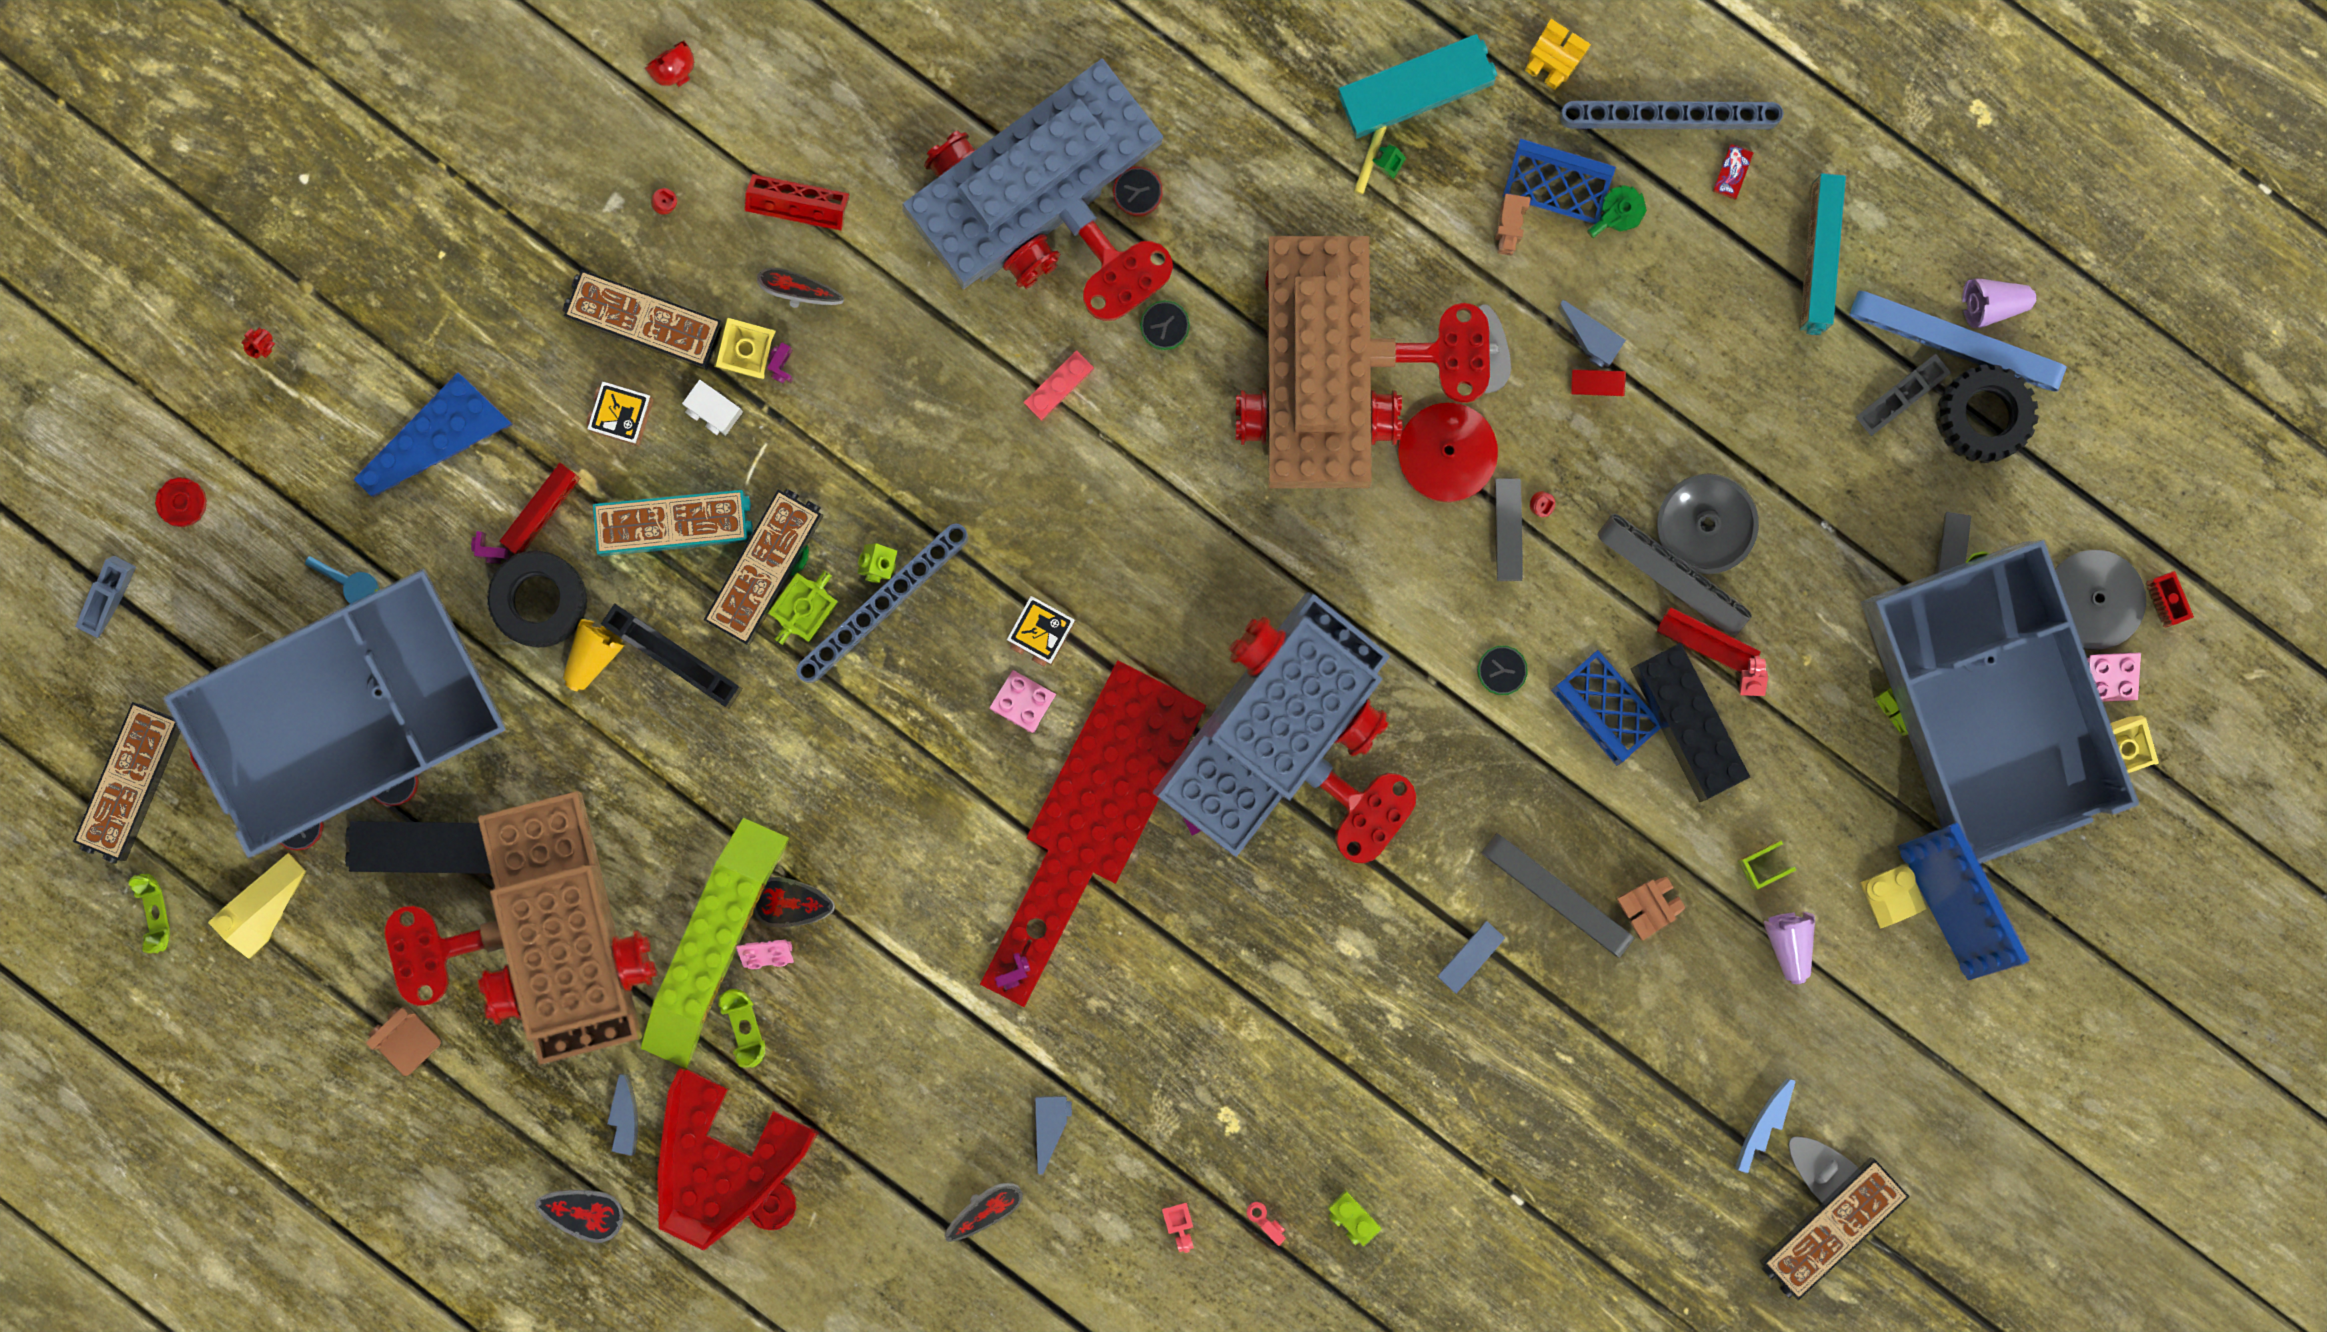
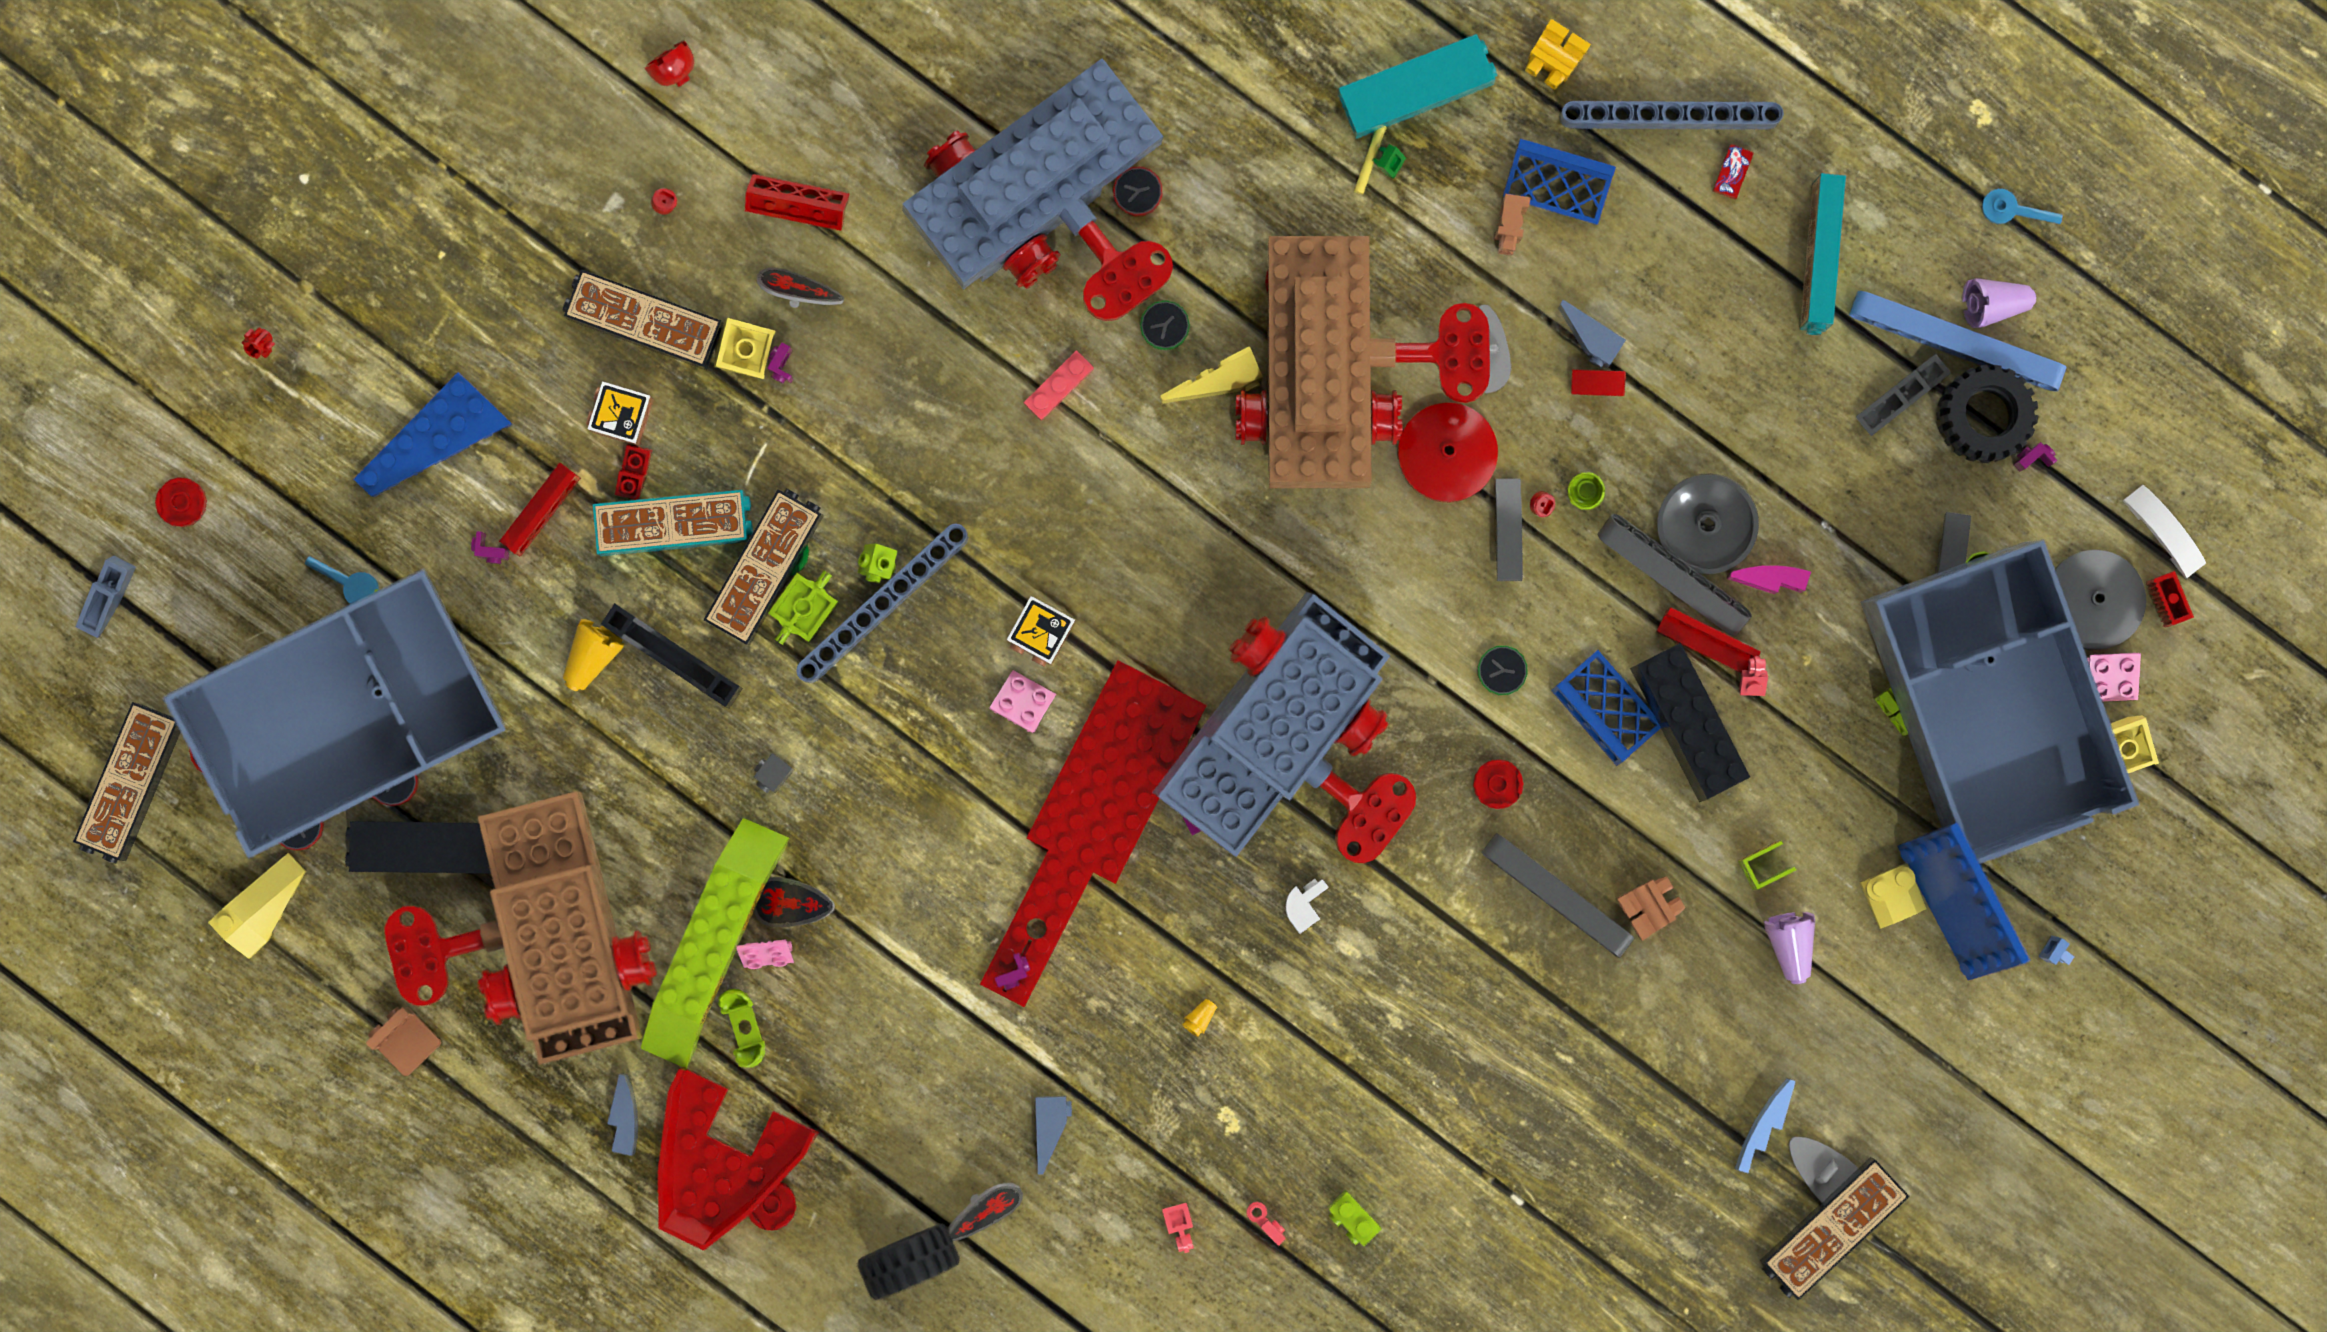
(151, 893): lime piece -> none
(507, 582): black tyre -> none
(582, 1213): shield -> none
(633, 472): none -> red slope
(711, 407): white brick -> none
(772, 773): none -> dark grey brick
(908, 1262): none -> black tyre
(1199, 1018): none -> yellow cone
(1233, 375): none -> light yellow wedge
(1297, 906): none -> white brick
(1470, 957): sand blue slope -> none
(1498, 784): none -> red tile
(1586, 491): none -> lime hair
(1621, 209): green piece -> none
(1771, 578): none -> dark pink slope
(2001, 206): none -> dark azure piece
(2028, 456): none -> magenta bracket
(2056, 951): none -> medium blue tile
(2166, 529): none -> white slope

